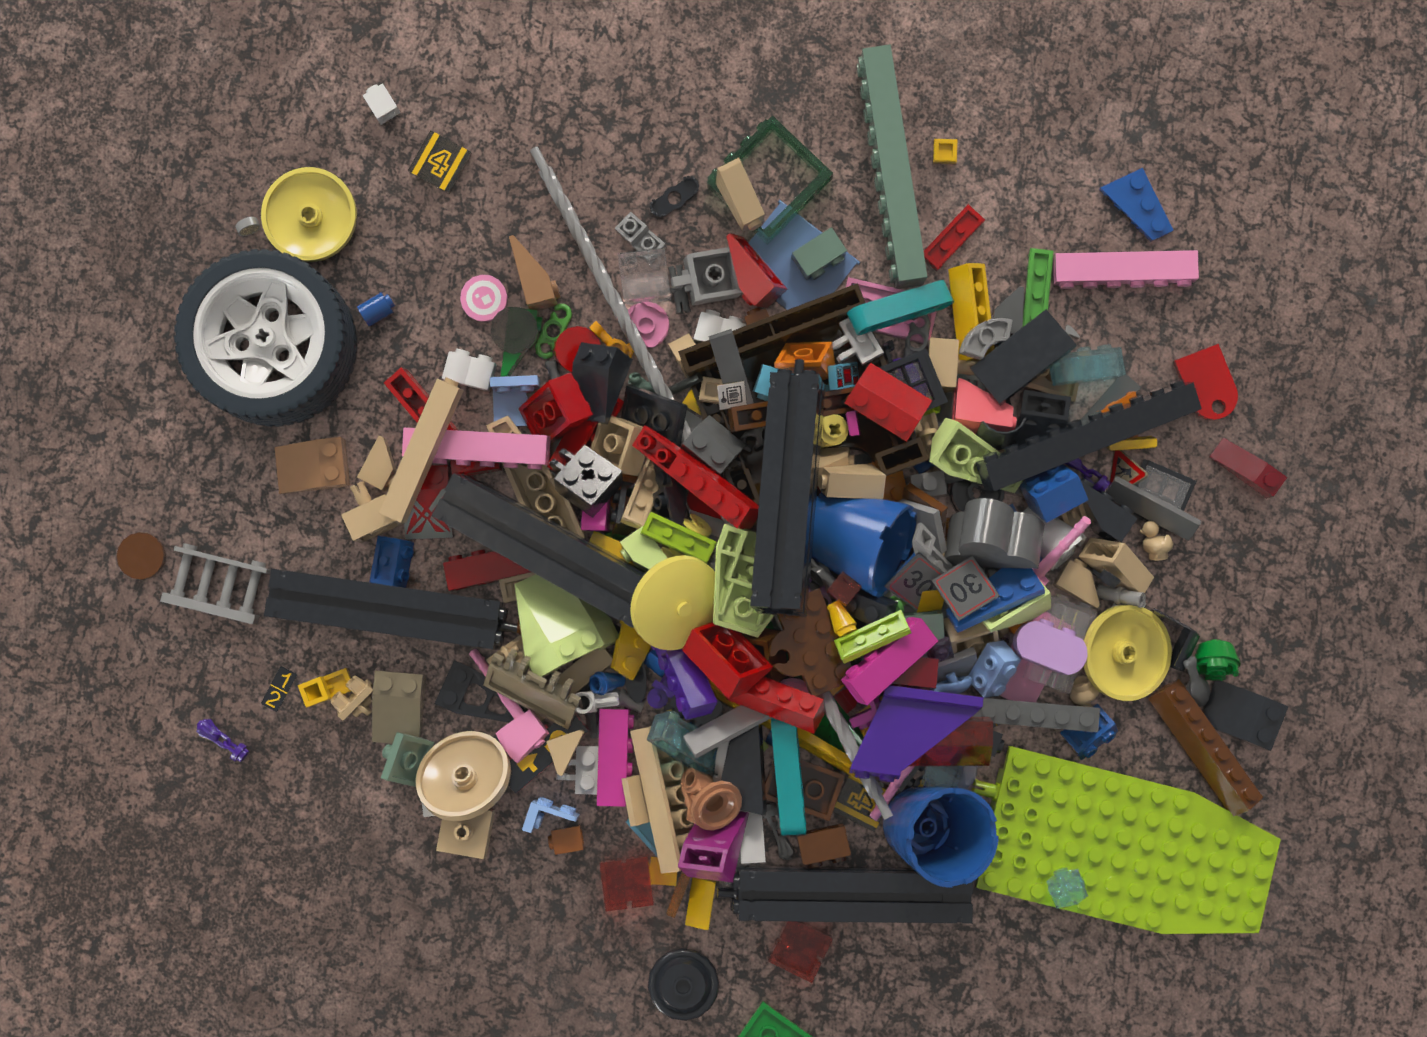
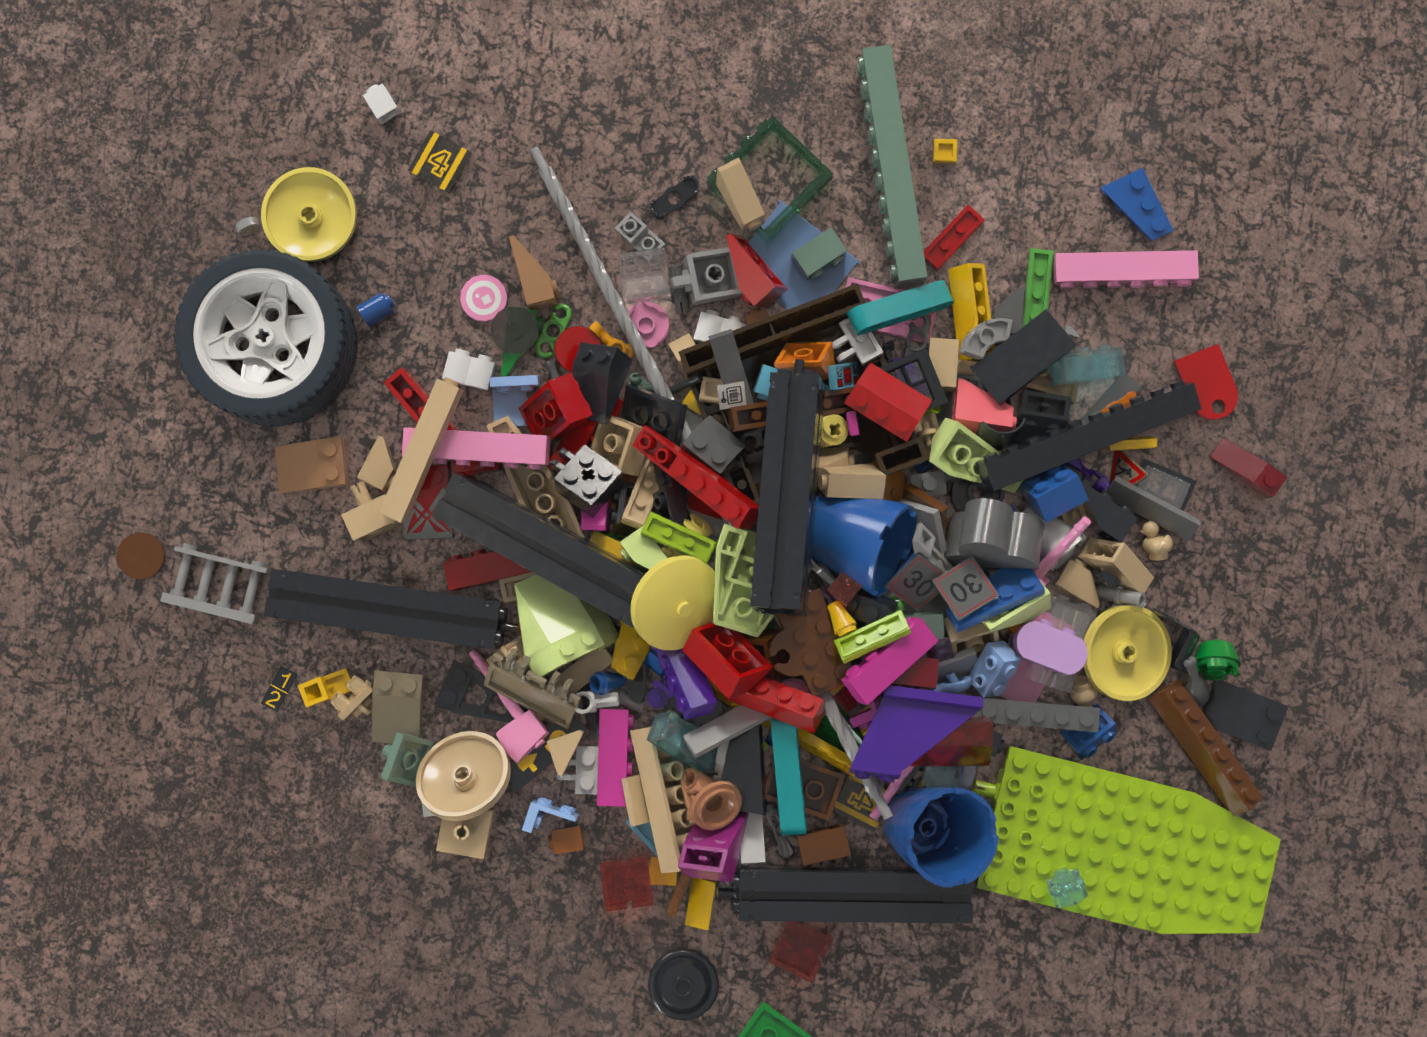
(208, 730): dark purple piece -> none
(391, 561): blue bracket -> none
(930, 601): yellow sticker -> none

